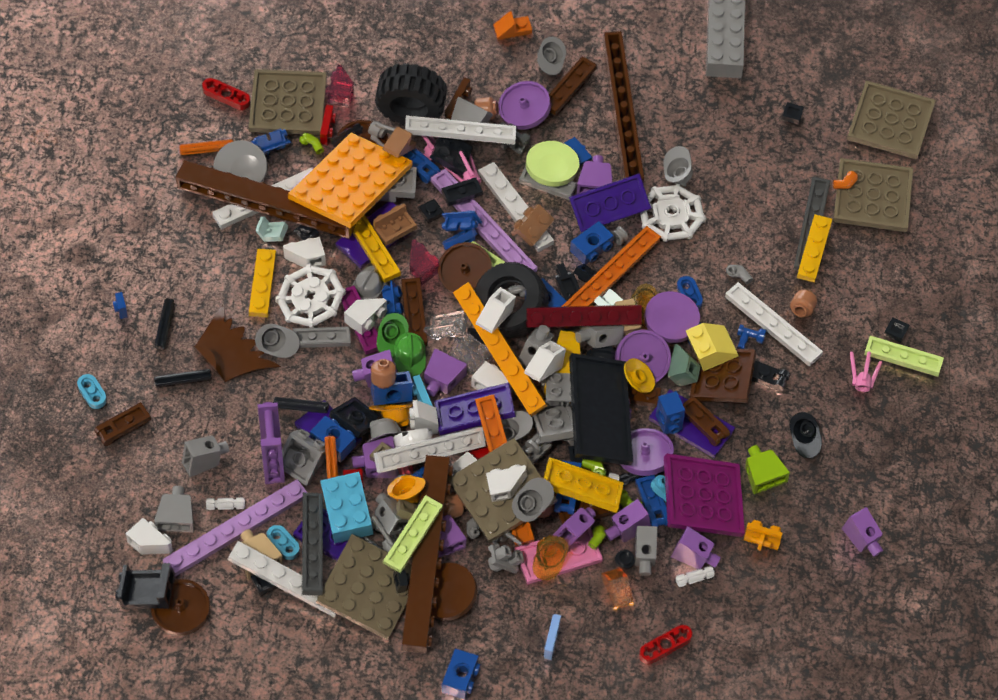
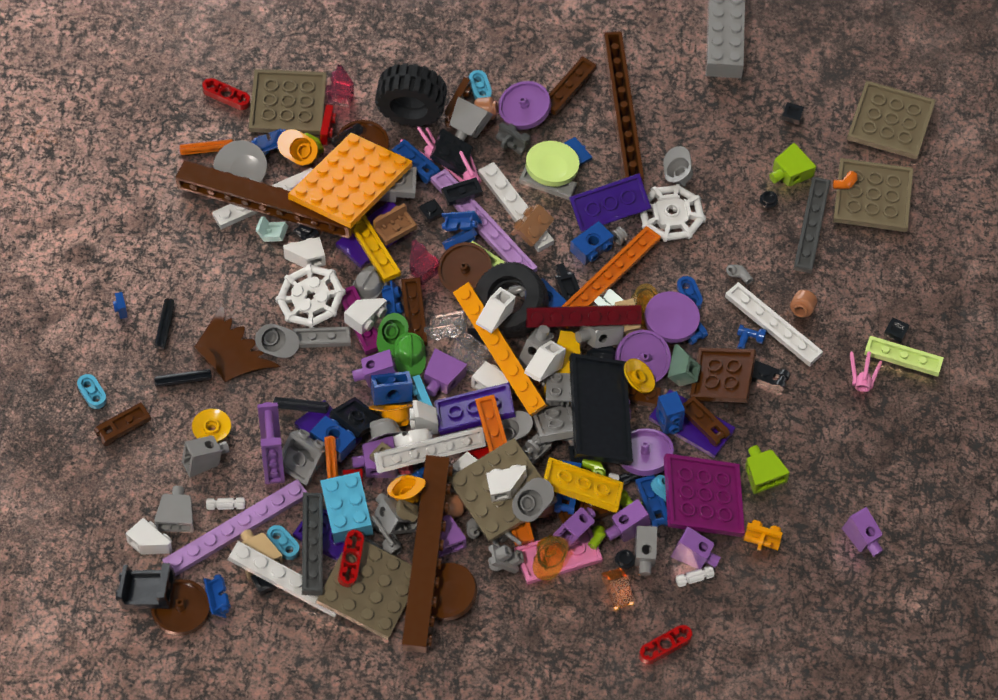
(211, 419): none -> yellow dish
(218, 603): none -> blue hinge
(262, 283): yellow plate -> none
(297, 147): none -> light orange piece
(344, 564): none -> red beam
(379, 130): light grey plant -> none
(383, 373): nougat head -> none
(399, 143): medium nougat slope -> none
(401, 581): black plate -> none
(413, 534): yellowish green plate -> none
(461, 129): white plate -> none
(465, 663): blue brick -> none
(482, 87): none -> medium azure plate
(512, 27): orange slope -> none
(551, 55): light grey piece -> none
(552, 636): light blue tile -> none
(584, 272): black plate -> none
(594, 174): medium lavender torso -> none
(711, 344): light yellow slope -> none
(768, 199): none -> black plate
(792, 167): none -> lime torso
(806, 434): black piece -> none
(814, 248): yellow plate -> none

